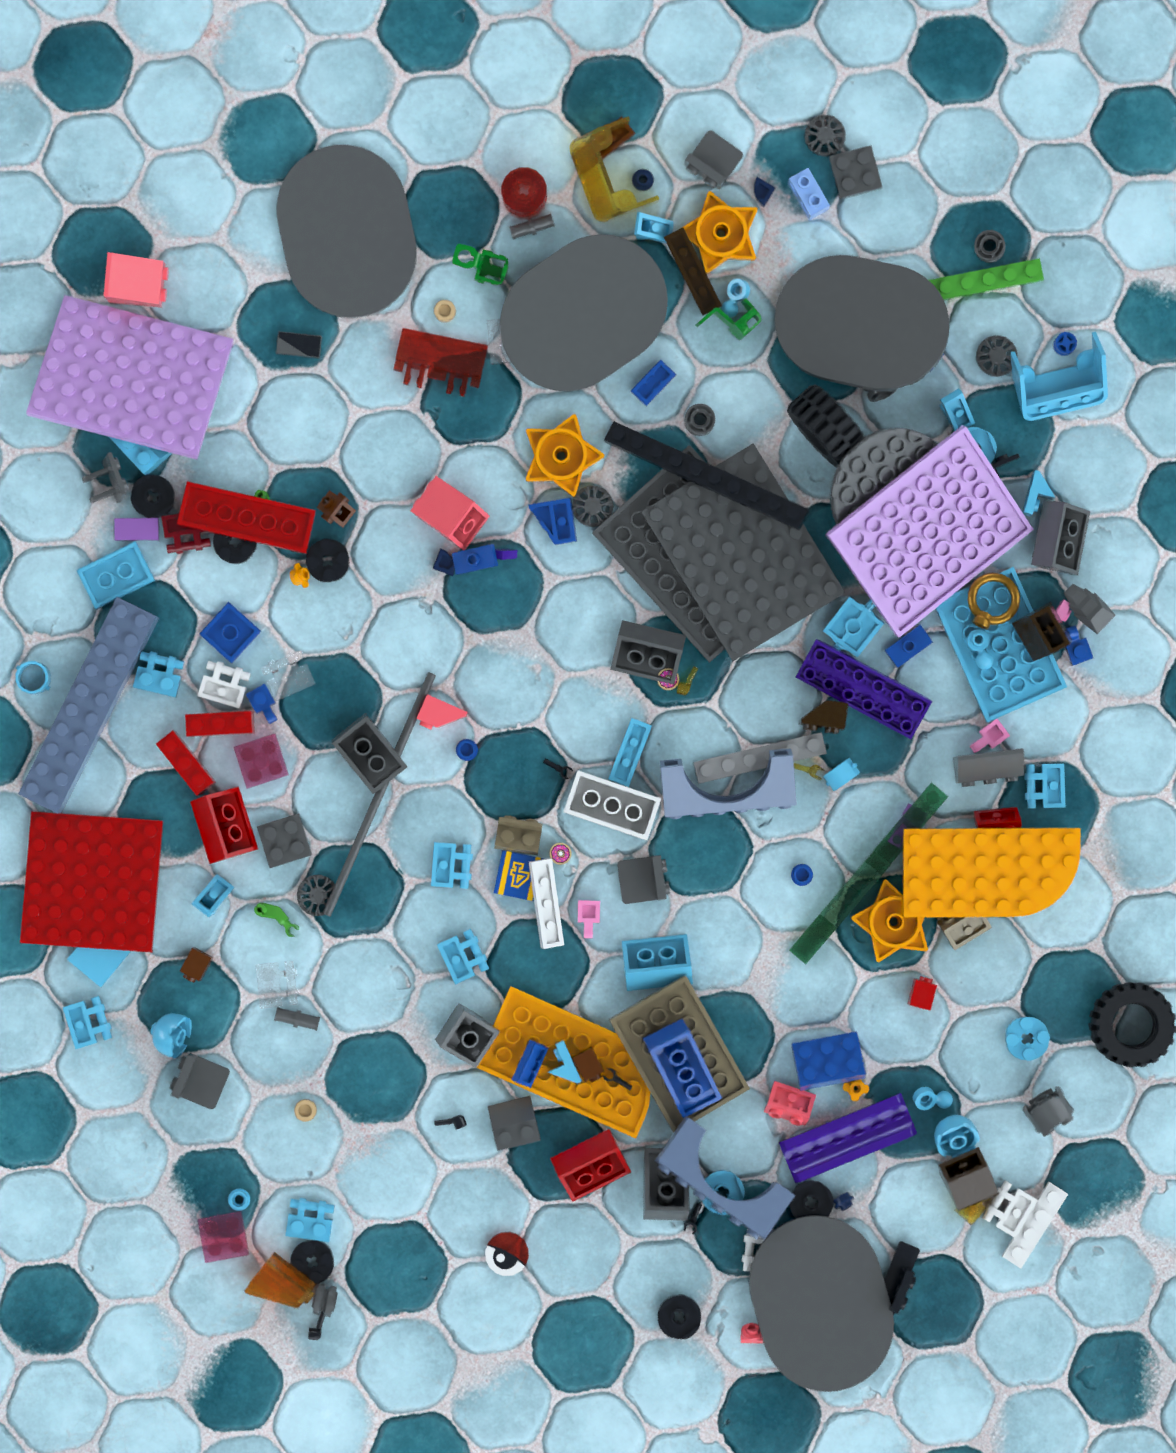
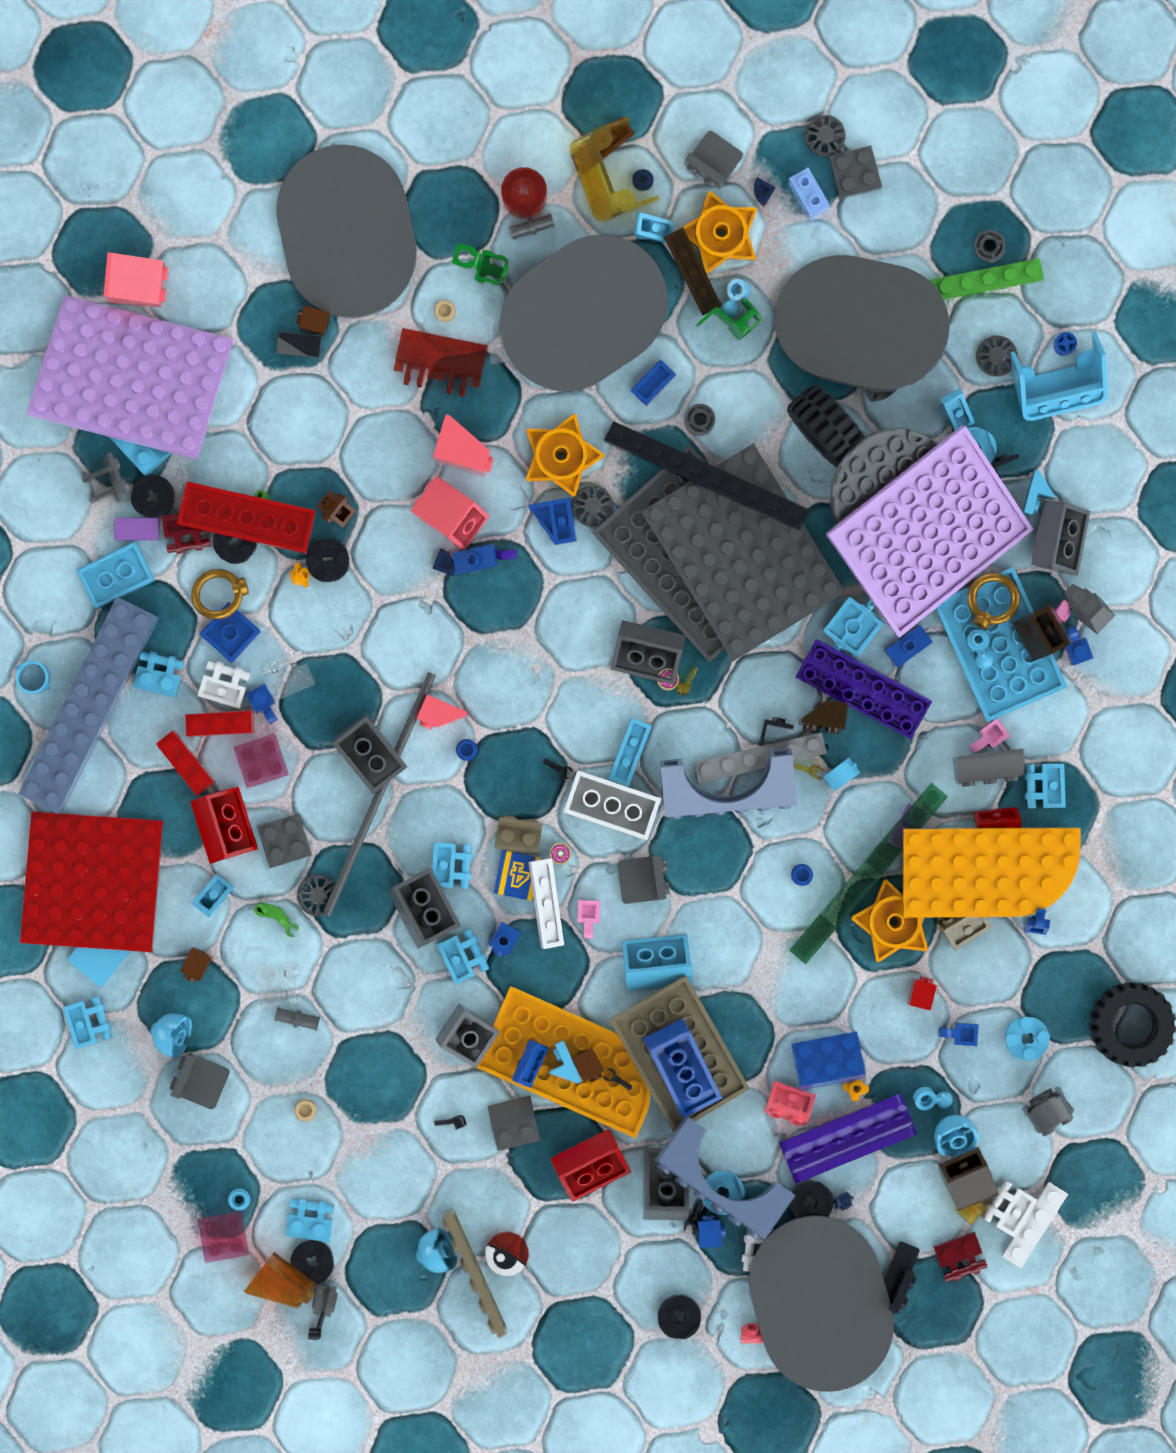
(239, 588): none -> pearl gold piece
(313, 320): none -> reddish brown brick
(424, 908): none -> dark grey slope
(436, 1251): none -> medium azure cylinder
(461, 449): none -> coral slope
(477, 1281): none -> dark tan plate
(504, 939): none -> blue brick
(710, 1231): none -> blue brick
(776, 722): none -> black bracket
(959, 1249): none -> dark red plate
(963, 1034): none -> blue plate
(1037, 924): none -> blue plate

